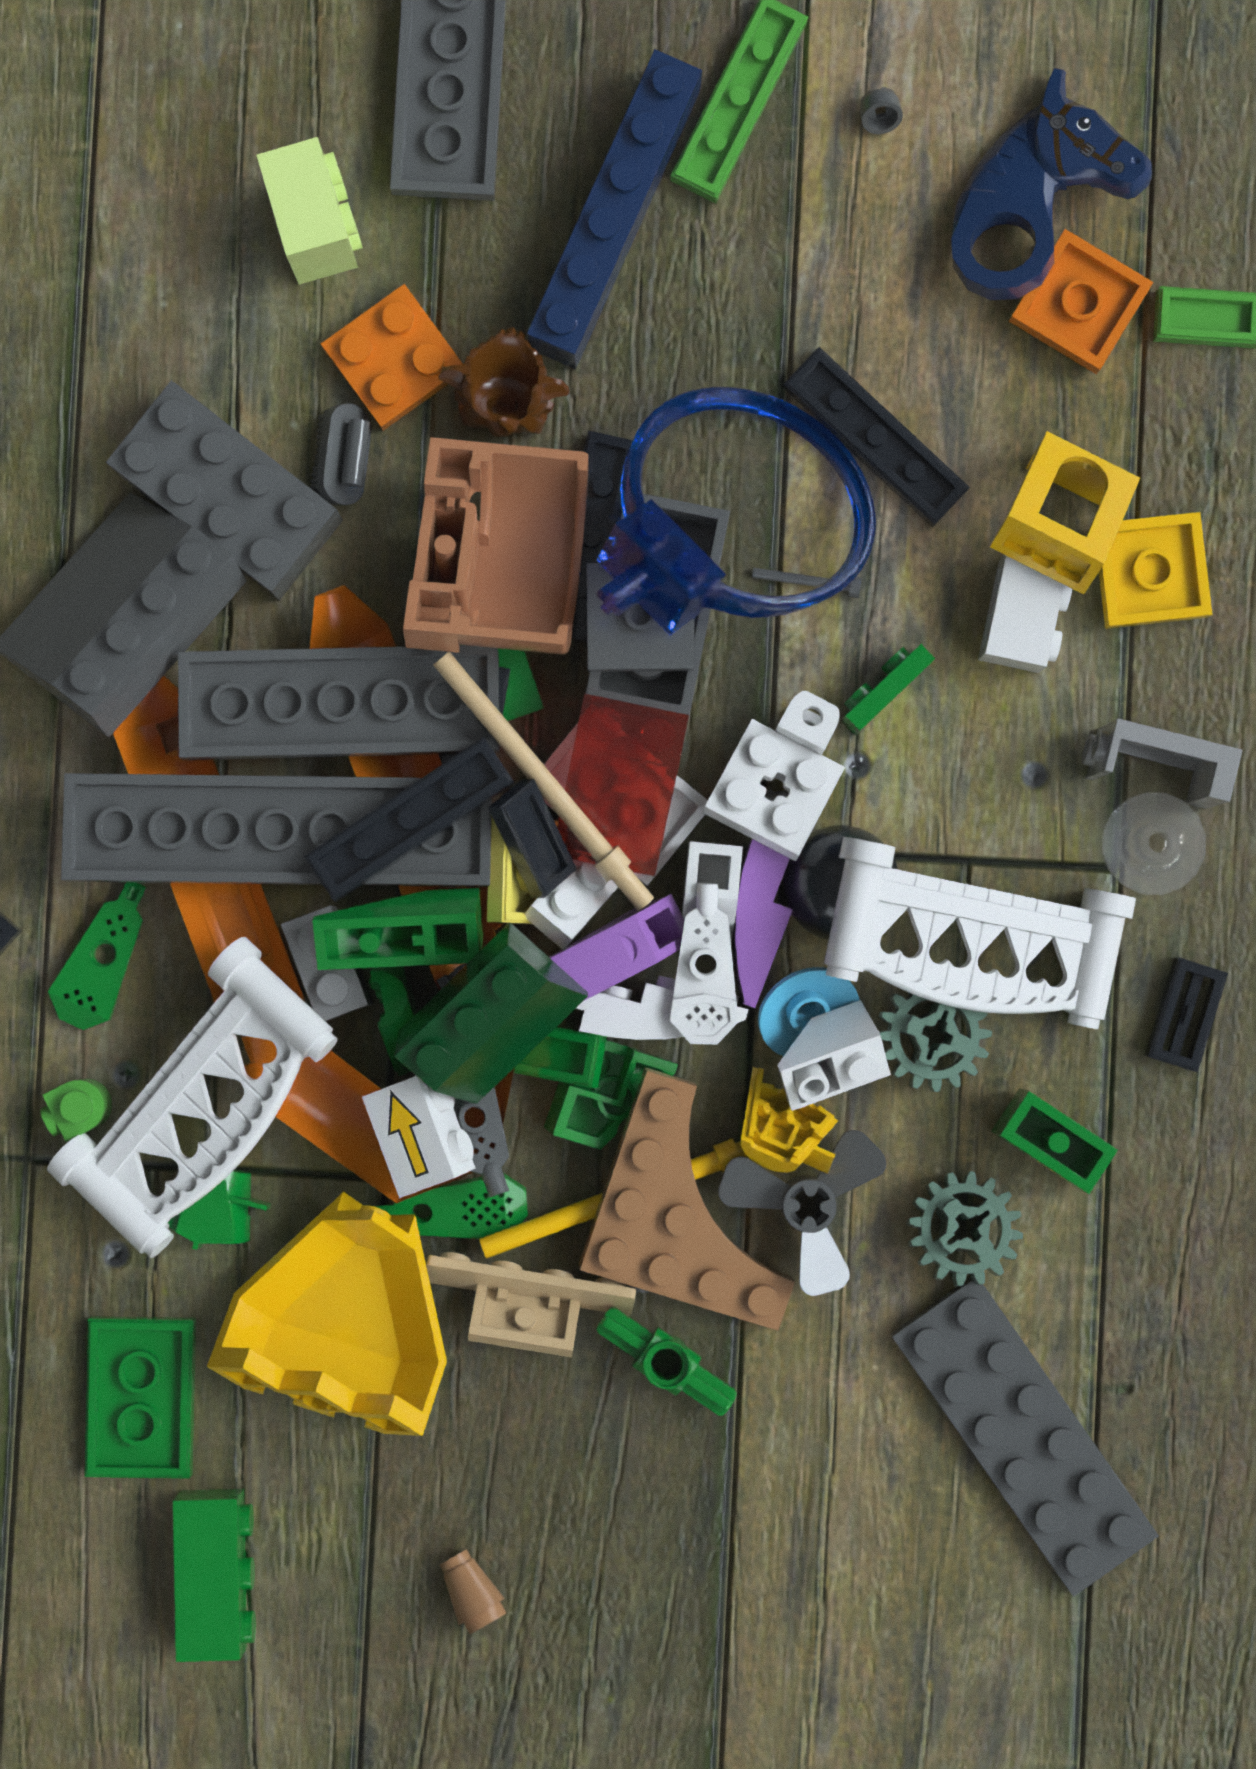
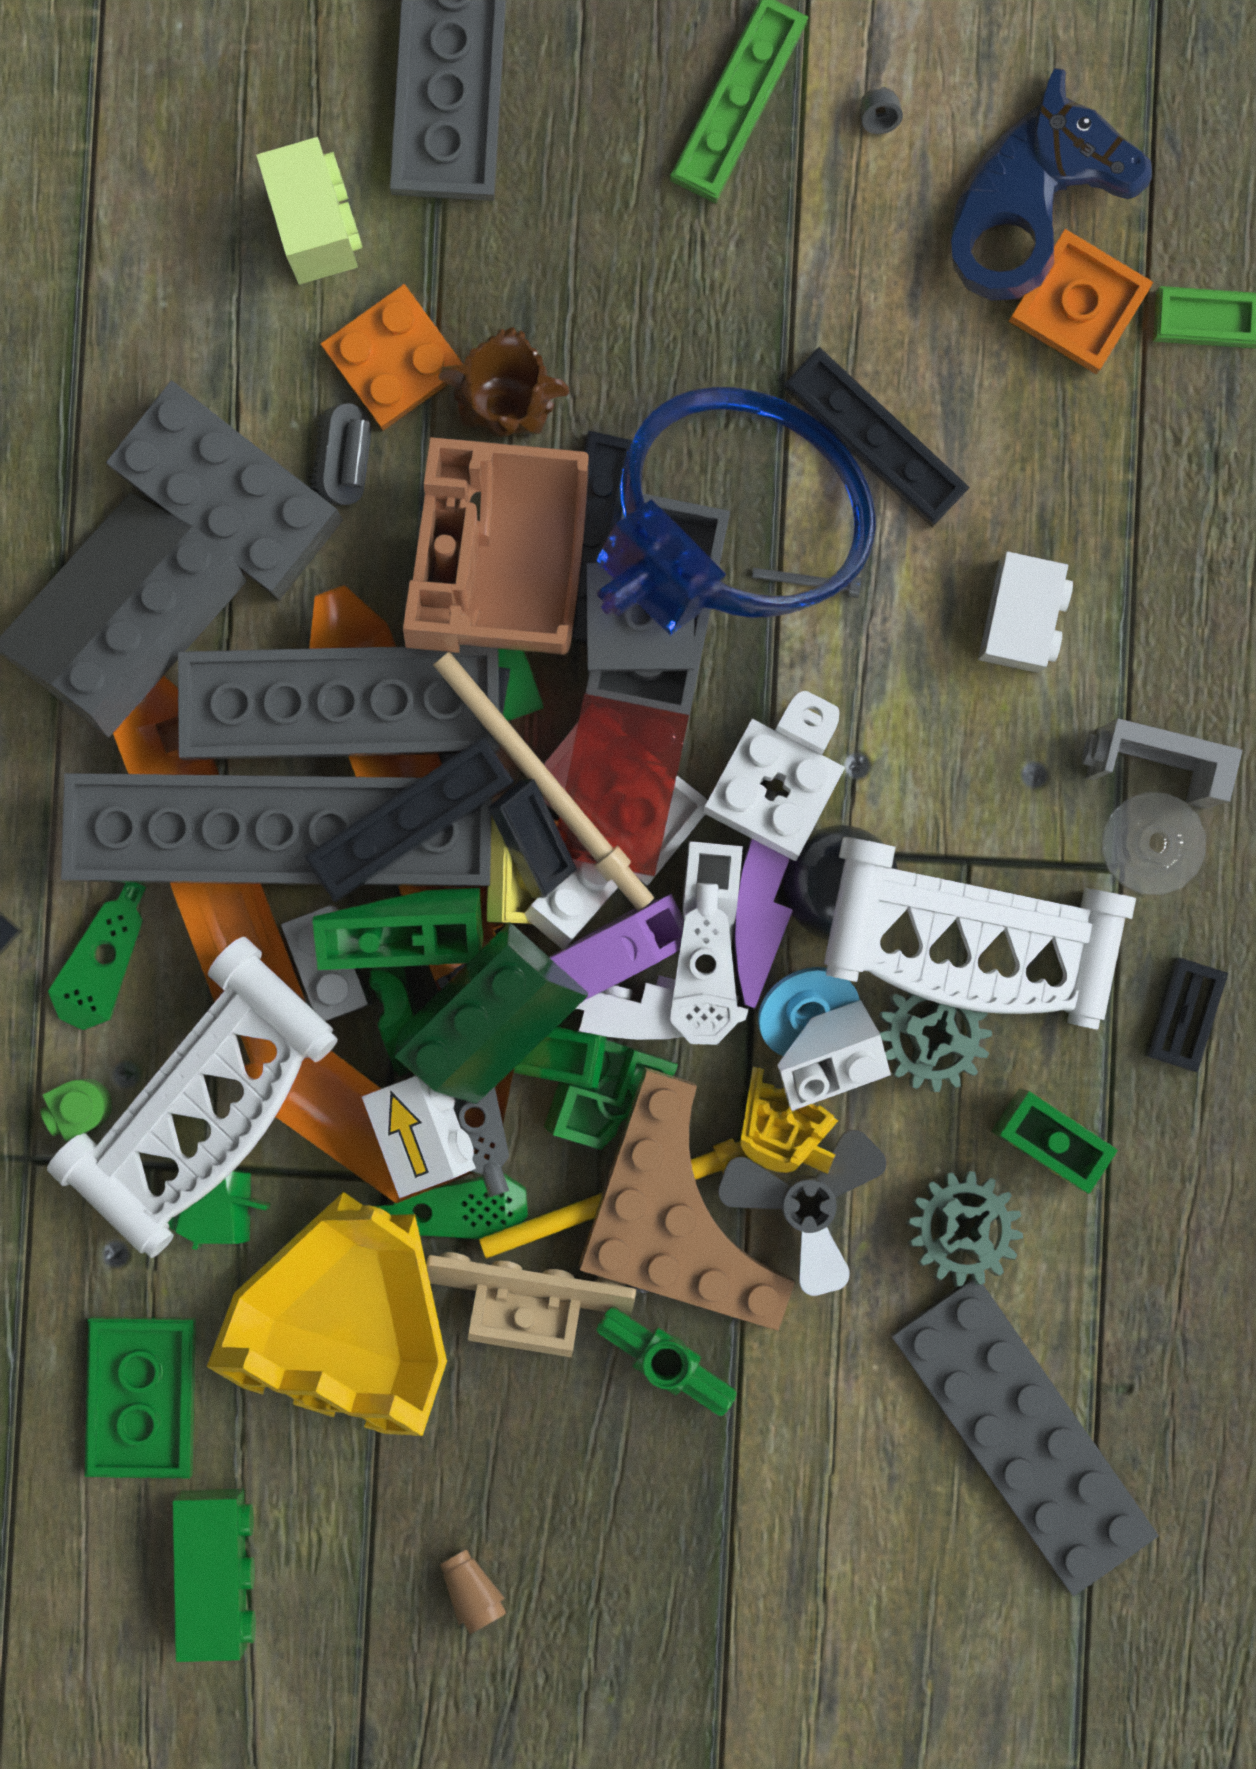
(615, 209): dark blue brick -> none
(901, 671): green plate -> none
(1049, 545): yellow panel -> none
(1156, 572): yellow plate -> none

